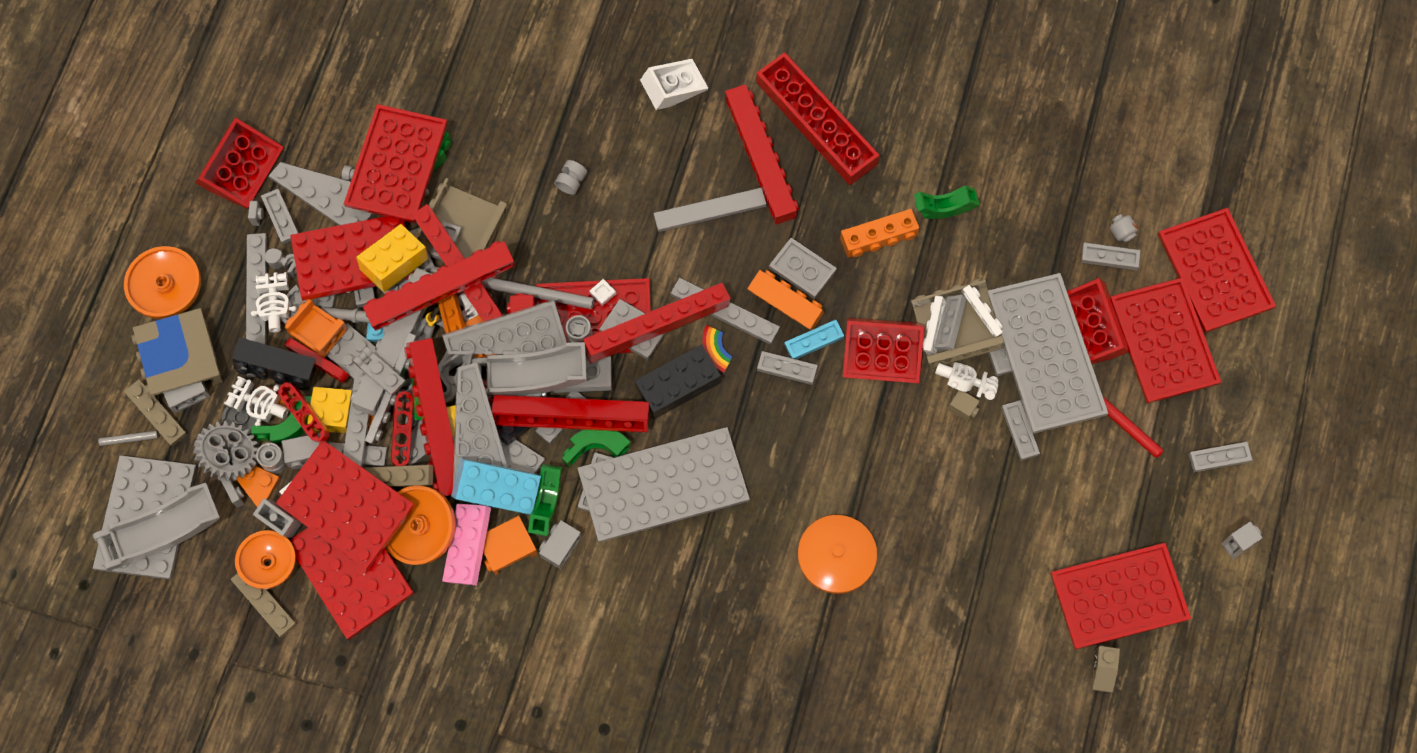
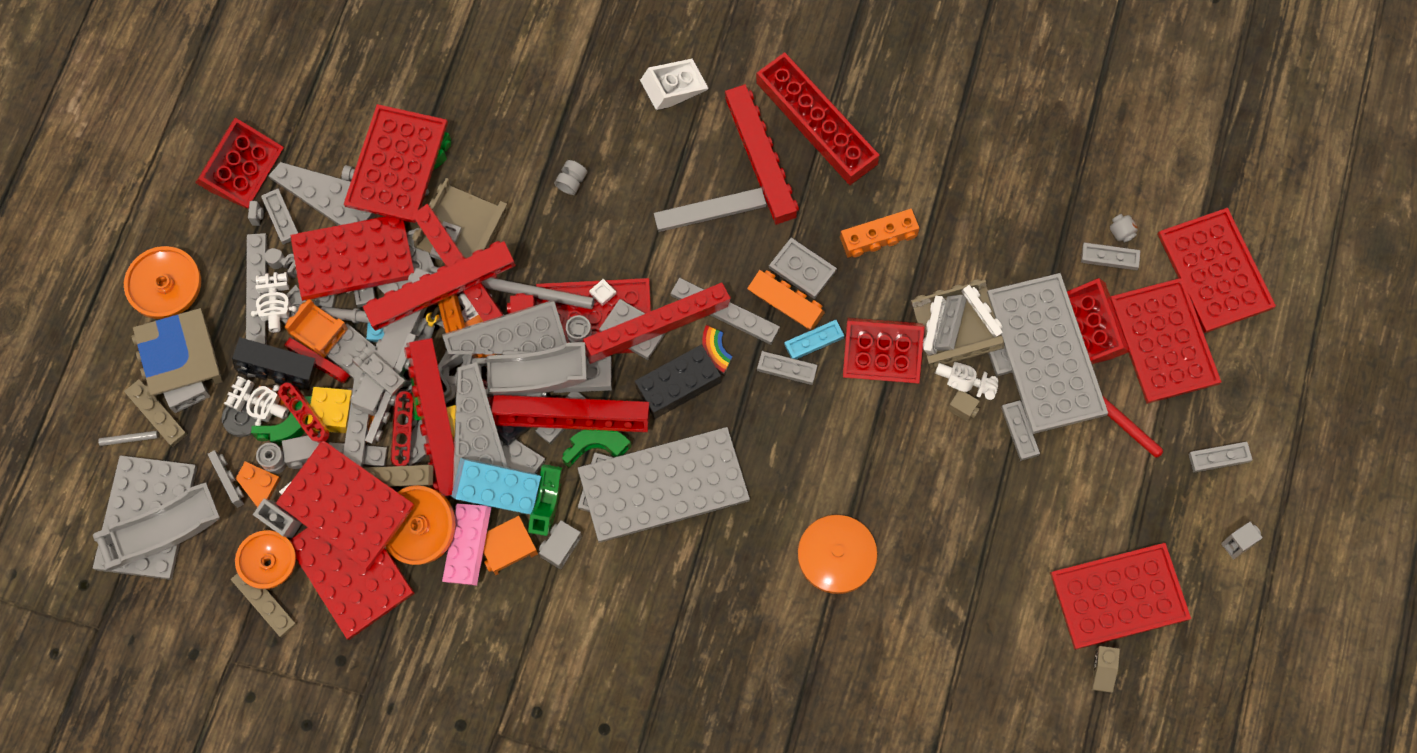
(209, 454): light grey gear -> none
(392, 258): yellow brick -> none
(946, 205): green arch -> none

